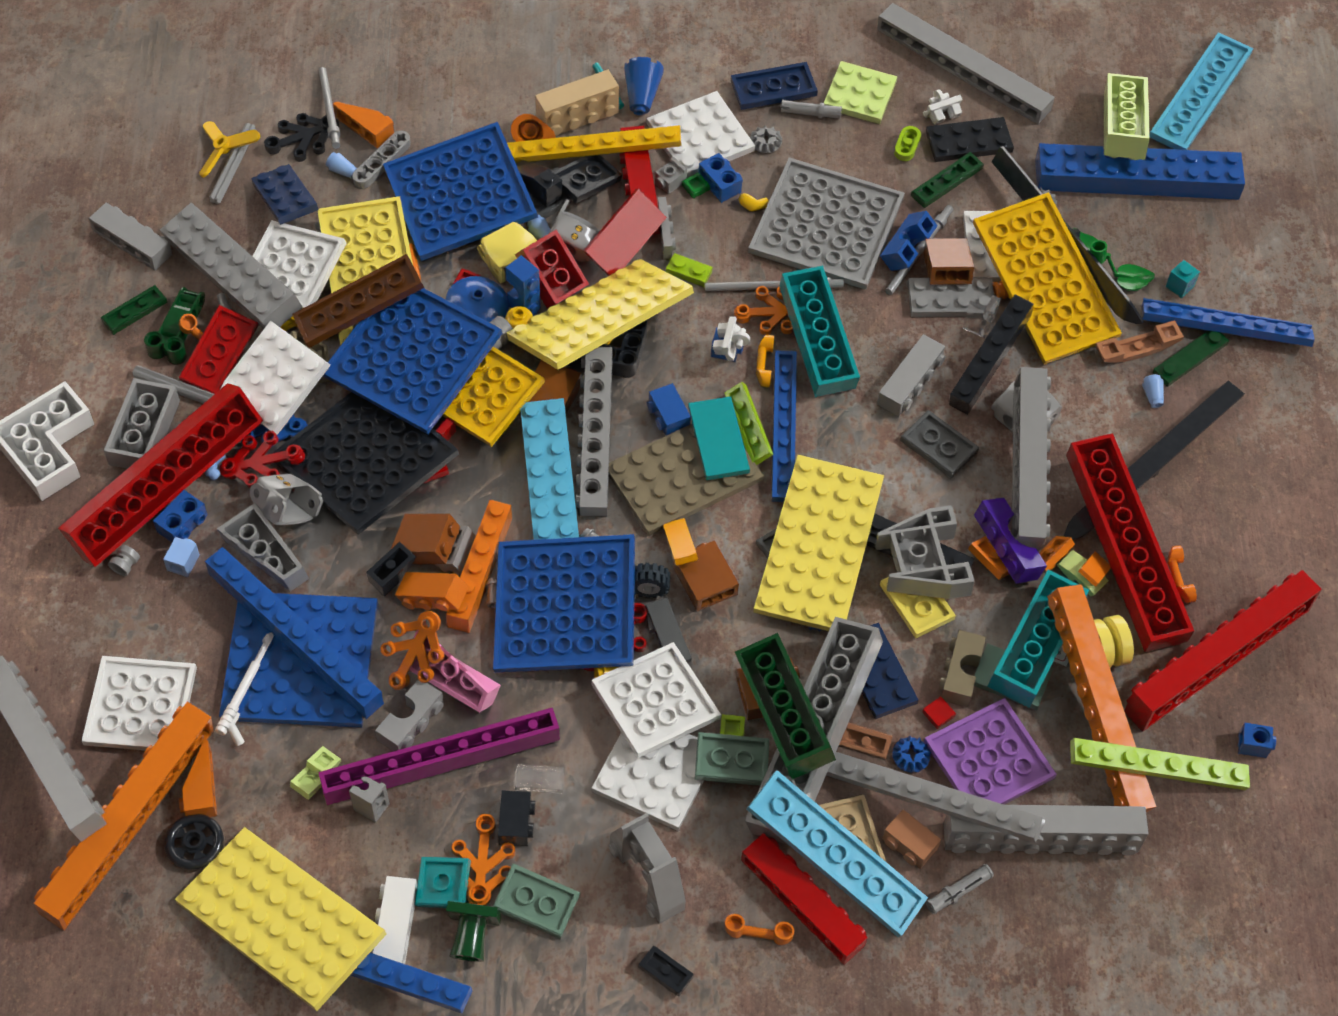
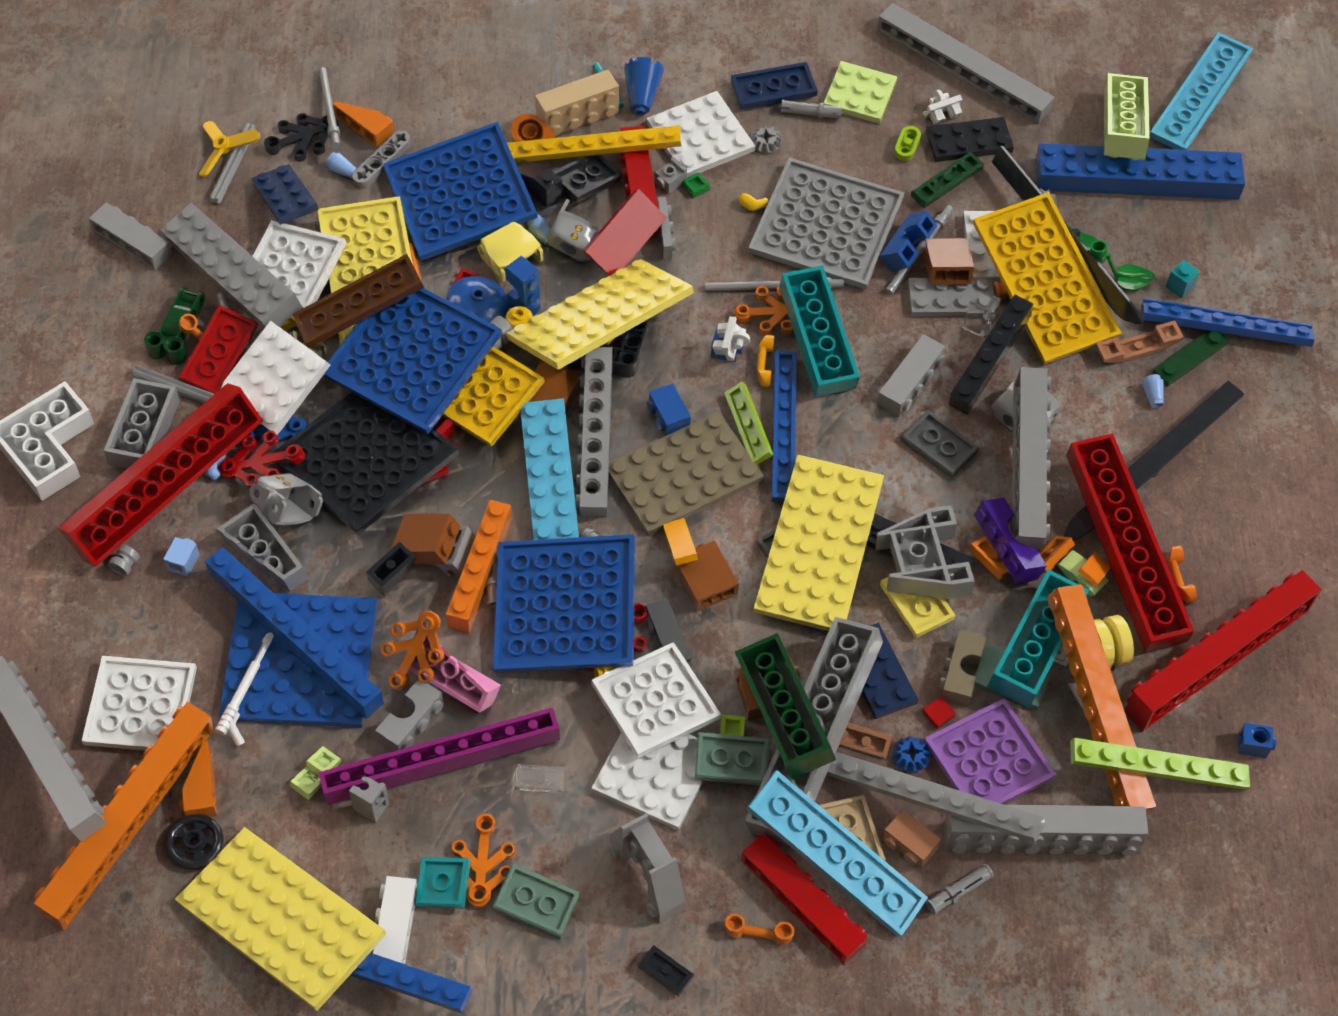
(134, 309): dark green tile -> none
(176, 515): blue brick -> none
(431, 591): orange brick -> none
(471, 929): dark green plant -> none
(515, 818): black brick -> none
(557, 268): red brick -> none
(651, 580): black wheel -> none
(689, 270): lime plate -> none
(718, 438): teal tile -> none
(721, 177): blue brick -> none

